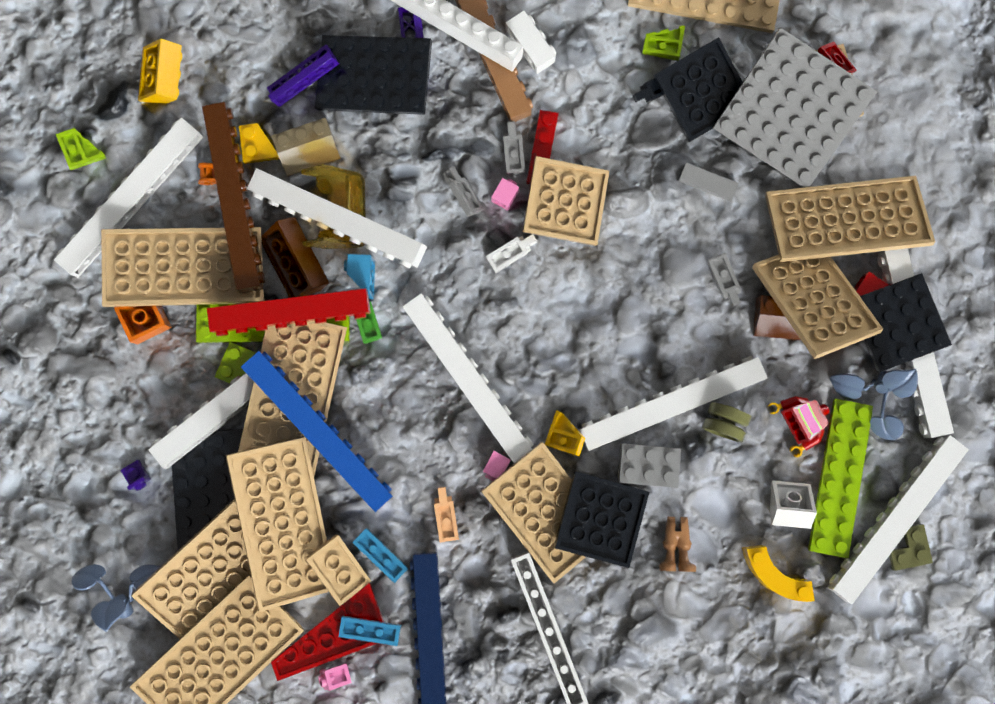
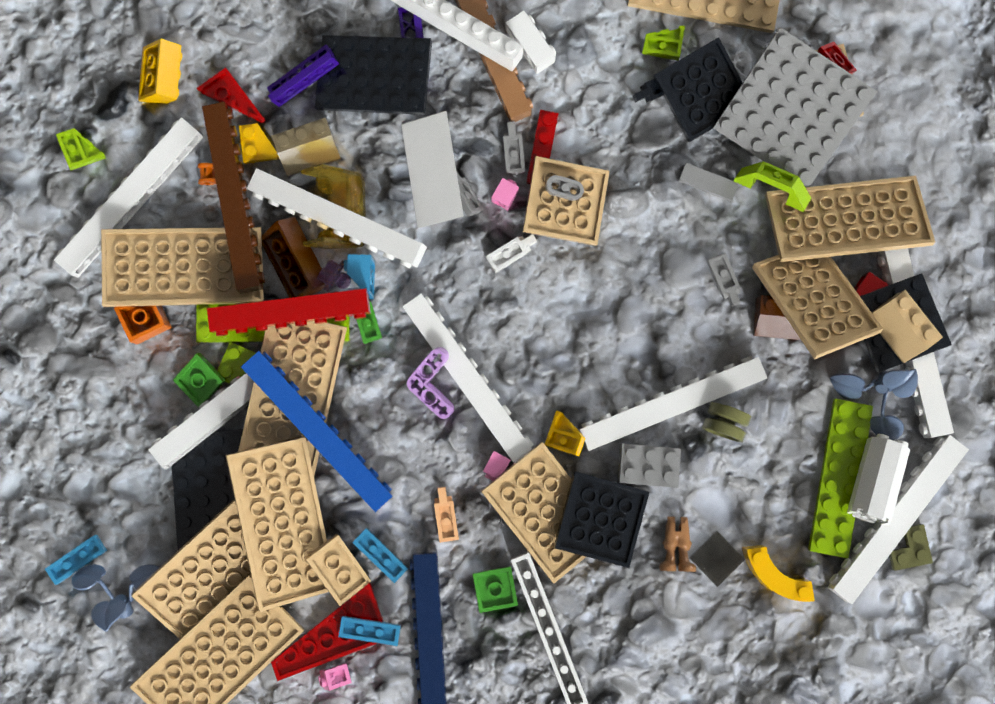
(76, 559): none -> dark azure plate
(135, 476): dark purple bracket -> none
(199, 379): none -> bright green plate
(225, 89): none -> red wing
(332, 275): none -> clear purple hips
(424, 381): none -> lavender beam
(432, 170): none -> white sticker
(495, 589): none -> bright green plate
(564, 186): none -> light grey plate
(716, 558): none -> clear smoke tile
(779, 178): none -> lime slope
(792, 504): white slope -> none
(805, 421): red torso -> none
(879, 479): none -> white brick
(906, 326): none -> tan slope

